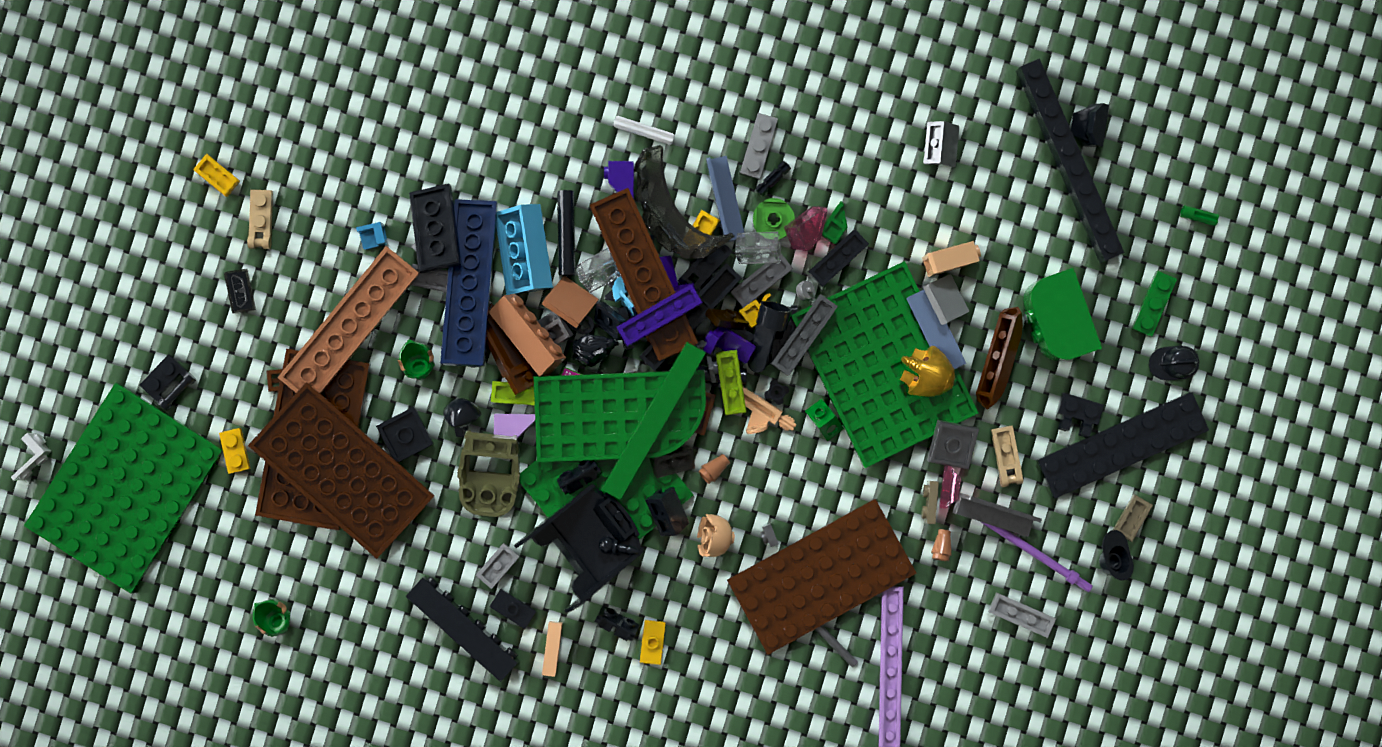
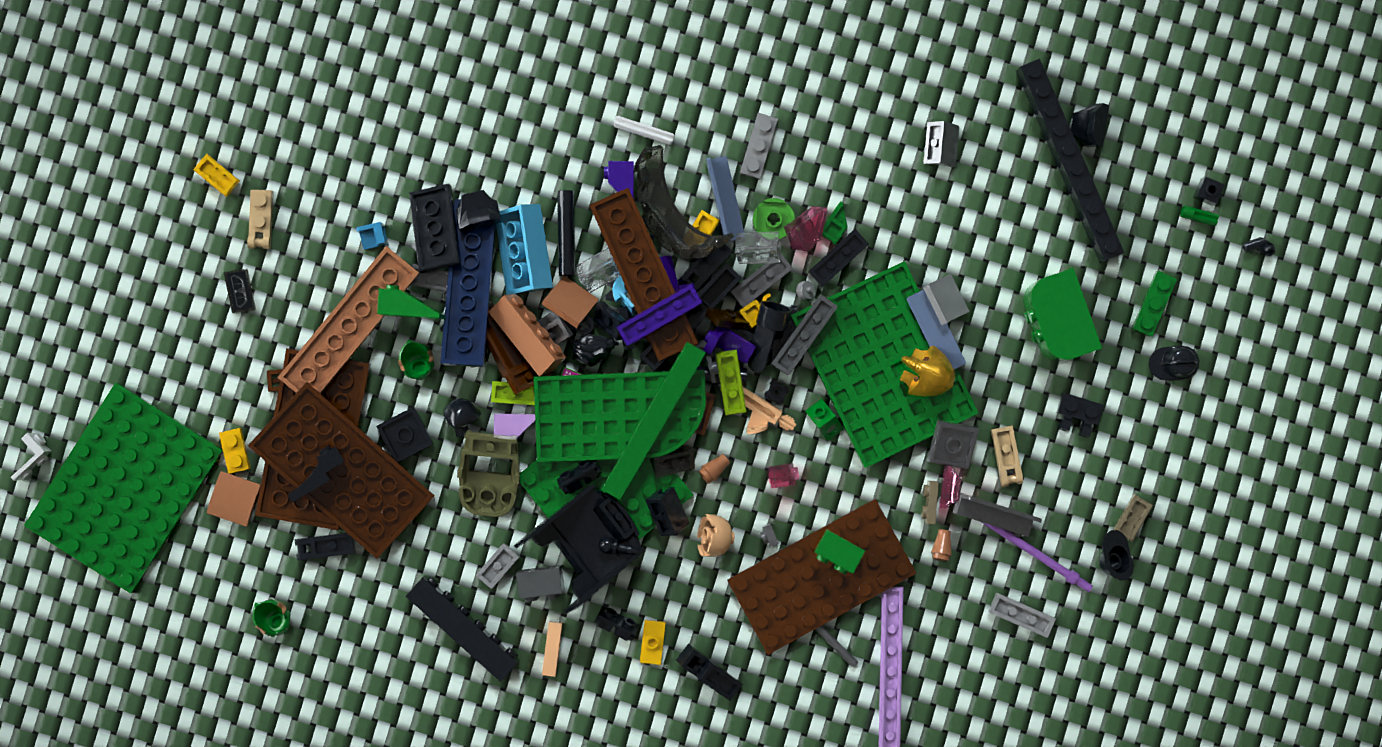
(162, 377): black plate -> none
(233, 499): none -> nougat slope
(325, 546): none -> black plate
(327, 460): none -> black slope
(403, 304): none -> green slope
(477, 211): none -> black slope
(513, 608): black plate -> none
(540, 582): none -> dark grey brick
(708, 672): none -> black slope
(775, 176): black axle -> none
(782, 475): none -> clear pink slope
(839, 552): none -> green brick
(951, 258): light nougat slope -> none
(1000, 357): reddish brown brick -> none
(1122, 445): black plate -> none
(1202, 193): none -> black plate
(1261, 245): none -> black arm

